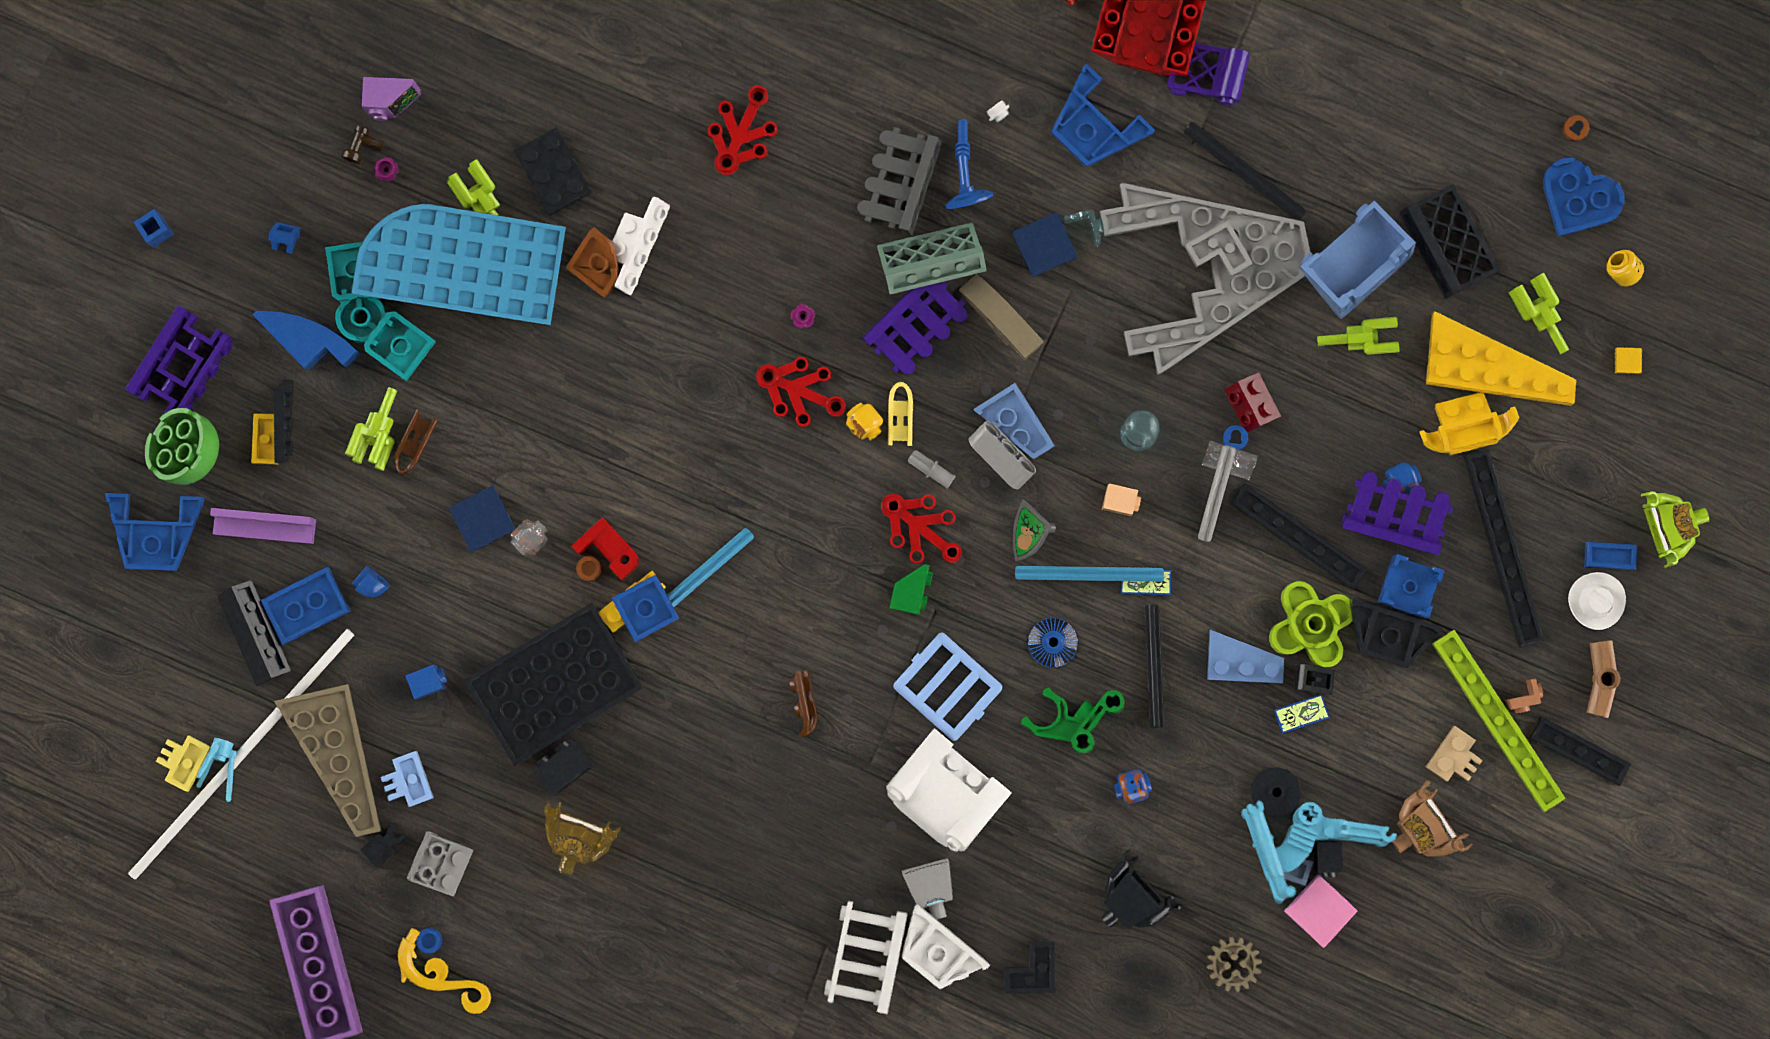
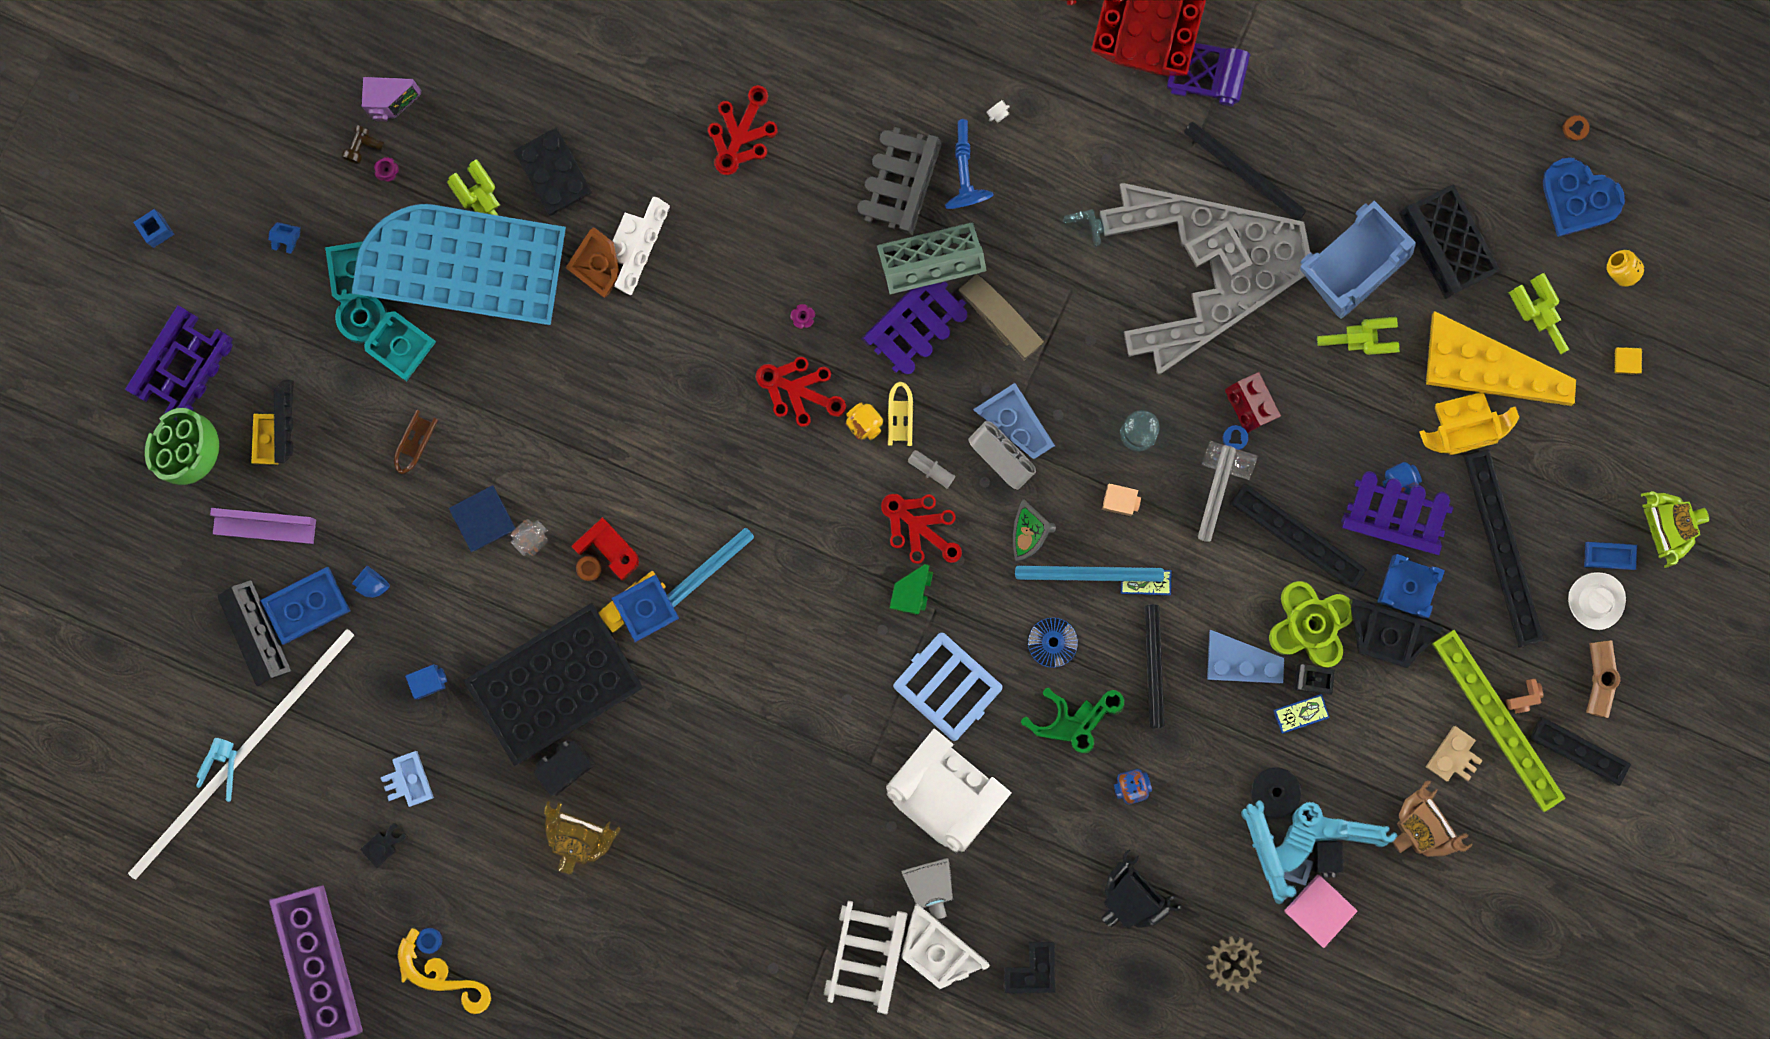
(153, 543): blue wing -> none
(184, 761): light yellow hinge -> none
(306, 339): blue slope -> none
(332, 741): dark tan wing -> none
(374, 433): lime plant -> none
(439, 864): light grey plate -> none
(803, 707): reddish brown piece -> none
(1044, 244): dark blue tile -> none
(1087, 131): blue wing -> none

